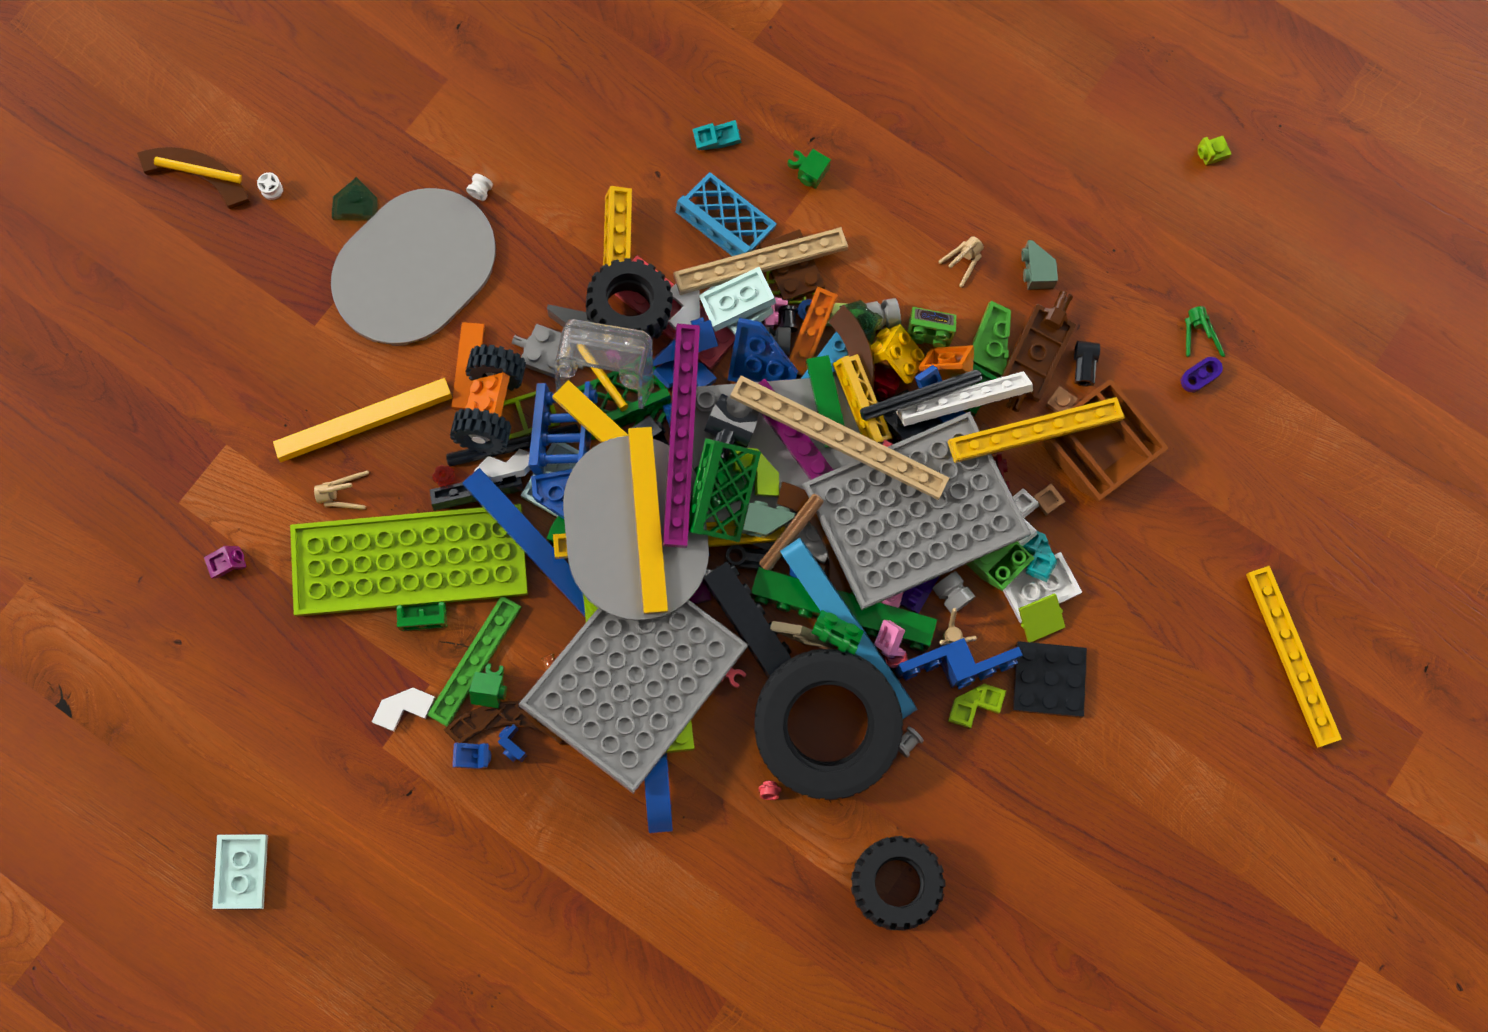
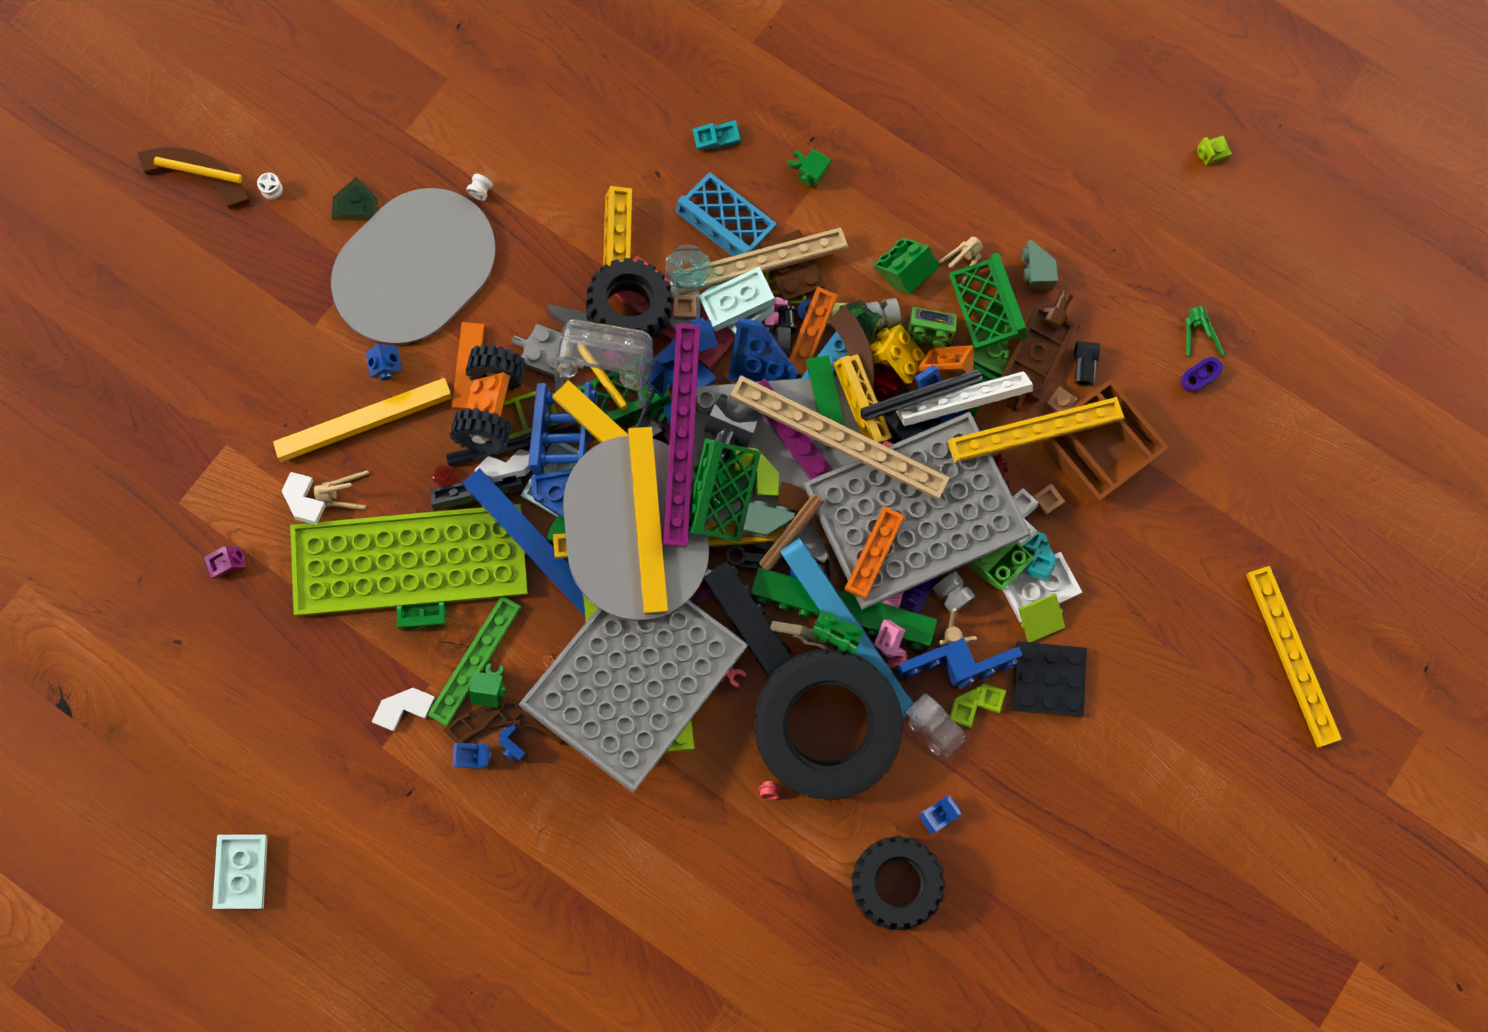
(295, 493): none -> white tile
(383, 362): none -> blue brick
(658, 382): none -> piece
(658, 798): blue arch -> none
(684, 307): none -> medium nougat plate
(687, 279): none -> clear light blue plate
(874, 553): none -> orange tile
(907, 265): none -> green slope
(909, 741): light grey bush -> none
(935, 726): none -> clear brick
(940, 814): none -> blue bracket
(1007, 301): none -> green fence

